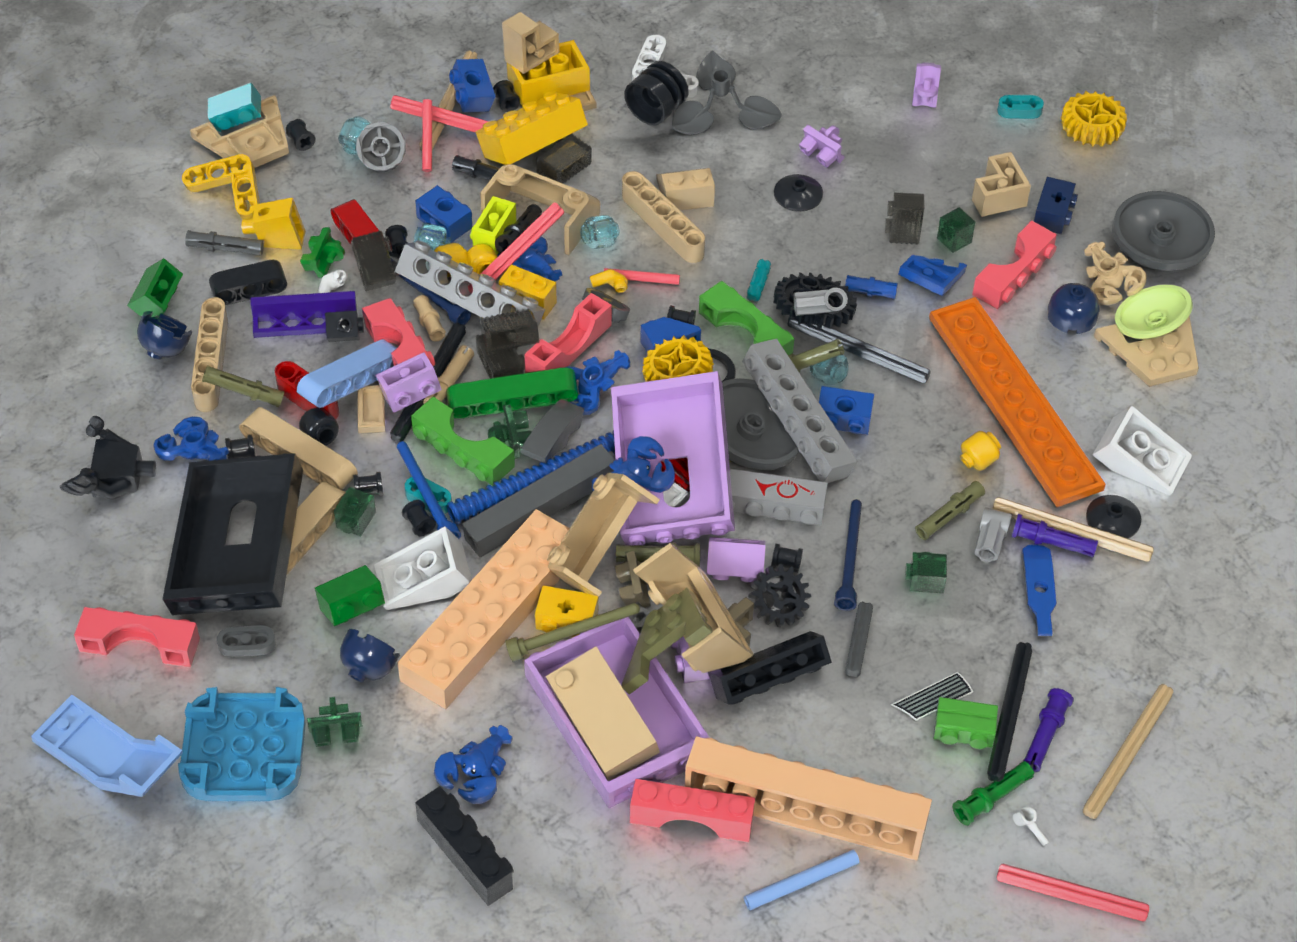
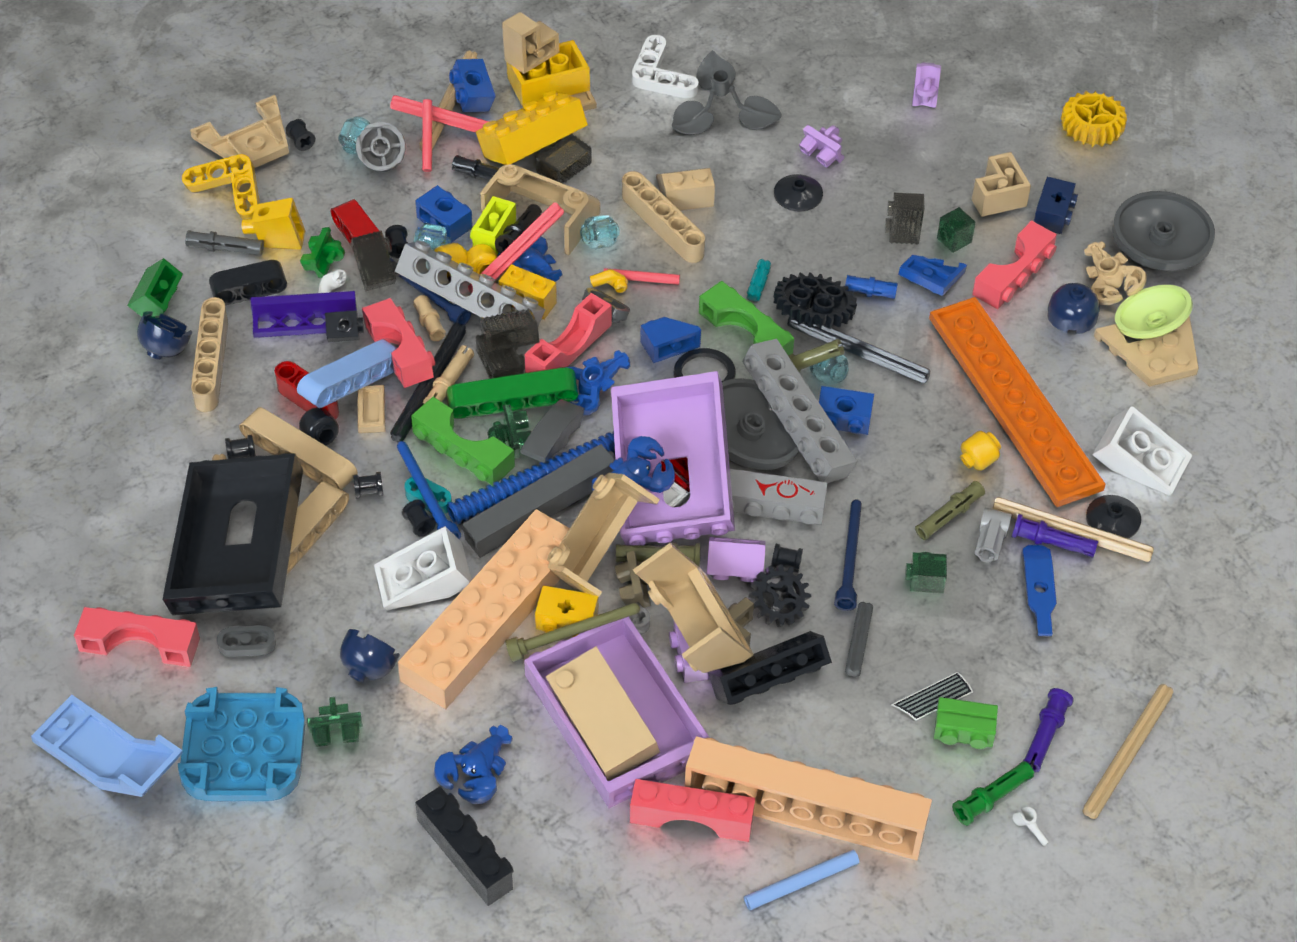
(114, 466): black torso -> none
(194, 442): blue animal -> none
(234, 107): teal brick -> none
(243, 386): olive pin -> none
(349, 595): green brick -> none
(354, 511): clear green brick -> none
(408, 382): lavender brick -> none
(504, 92): black bush -> none
(656, 93): black wheel -> none
(661, 629): olive wing -> none
(677, 359): yellow gear -> none
(680, 315): black bush -> none
(817, 302): light grey piece -> none
(1009, 712): black axle -> none
(1020, 106): teal beam -> none
(1073, 892): coral axle -> none

